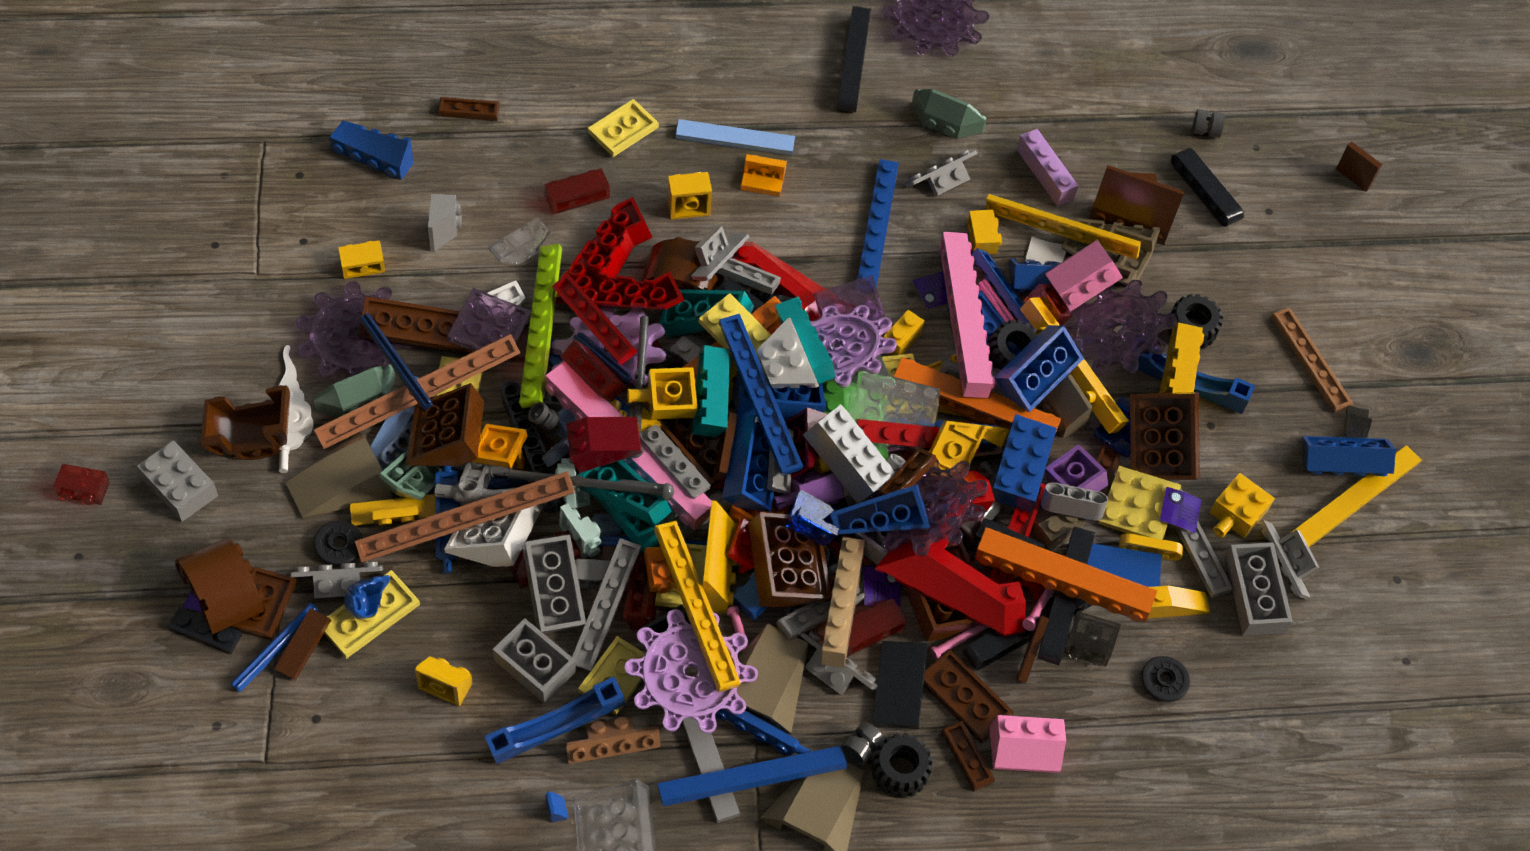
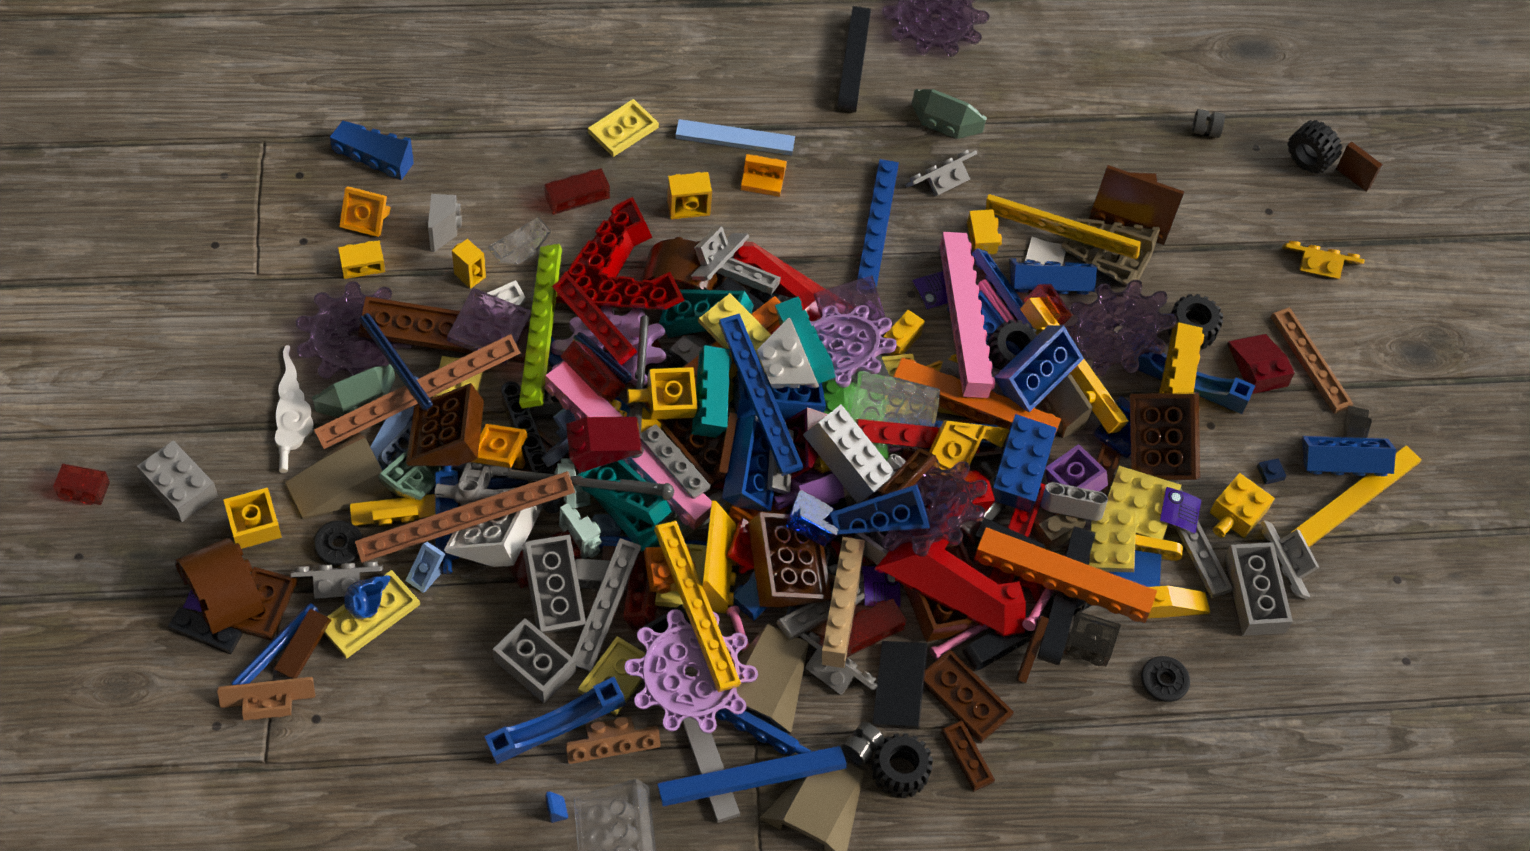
(247, 430): reddish brown cylinder -> none
(252, 518): none -> yellow brick
(266, 698): none -> medium nougat bracket
(363, 211): none -> light orange bracket
(426, 567): none -> light blue slope
(443, 680): yellow slope -> none
(468, 109): reddish brown tile -> none
(468, 263): none -> yellow brick
(543, 416): dark grey wheel -> none
(1027, 743): bright pink slope -> none
(1047, 167): lavender brick -> none
(1083, 275): bright pink slope -> none
(1114, 541): none -> light yellow plate
(1207, 187): black beam -> none
(1261, 363): none -> dark red slope
(1271, 471): none -> dark blue plate
(1314, 146): none -> black tyre
(1322, 262): none -> yellow bracket

